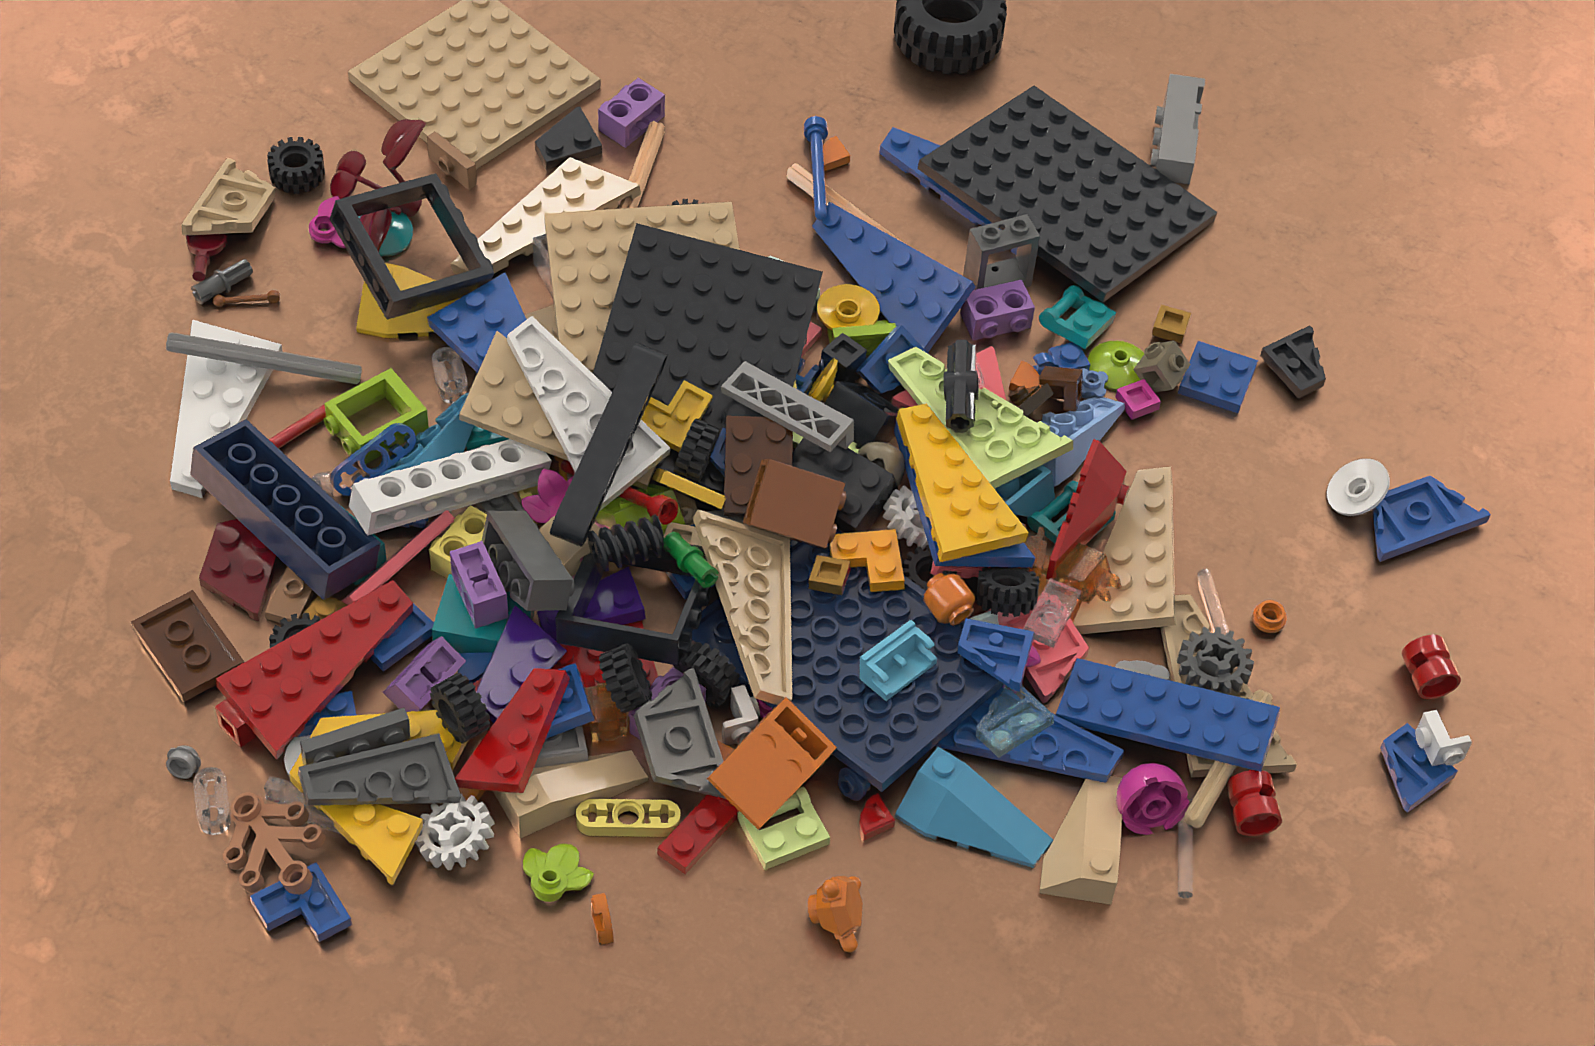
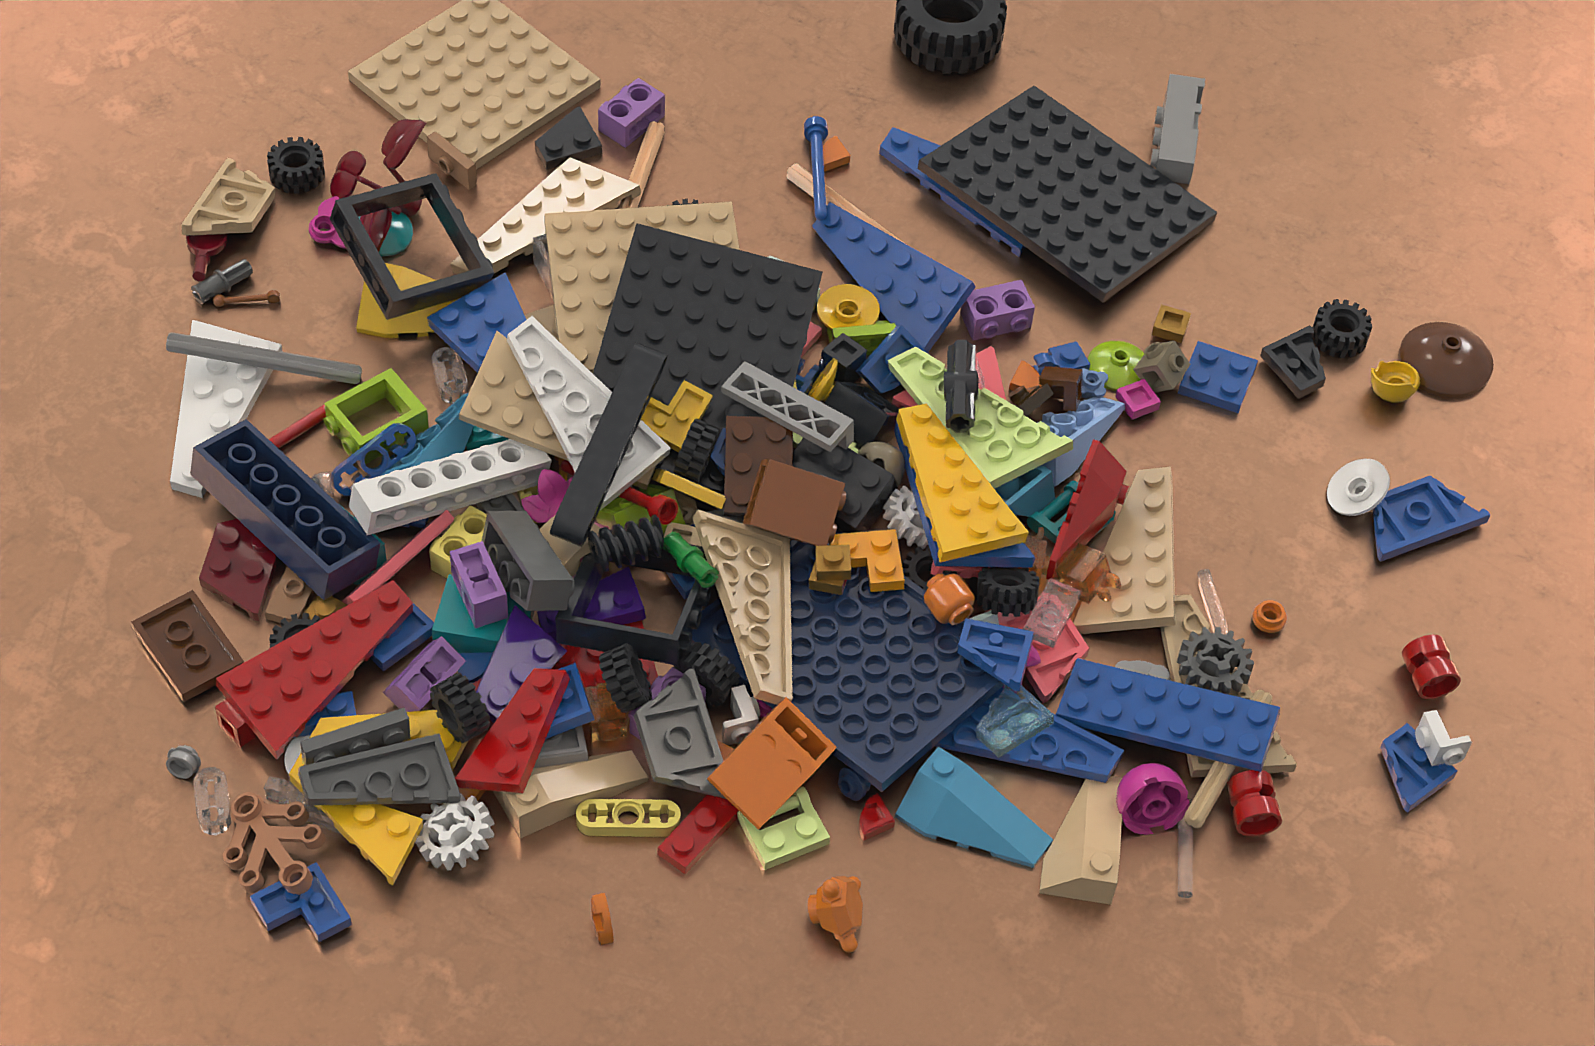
(555, 871): lime plate -> none
(833, 562): none -> pearl gold plate
(897, 660): medium azure hinge -> none
(989, 240): dark grey window -> none
(1085, 324): teal plate -> none
(1346, 316): none -> black tyre
(1394, 381): none -> yellow hair
(1448, 359): none -> reddish brown dish

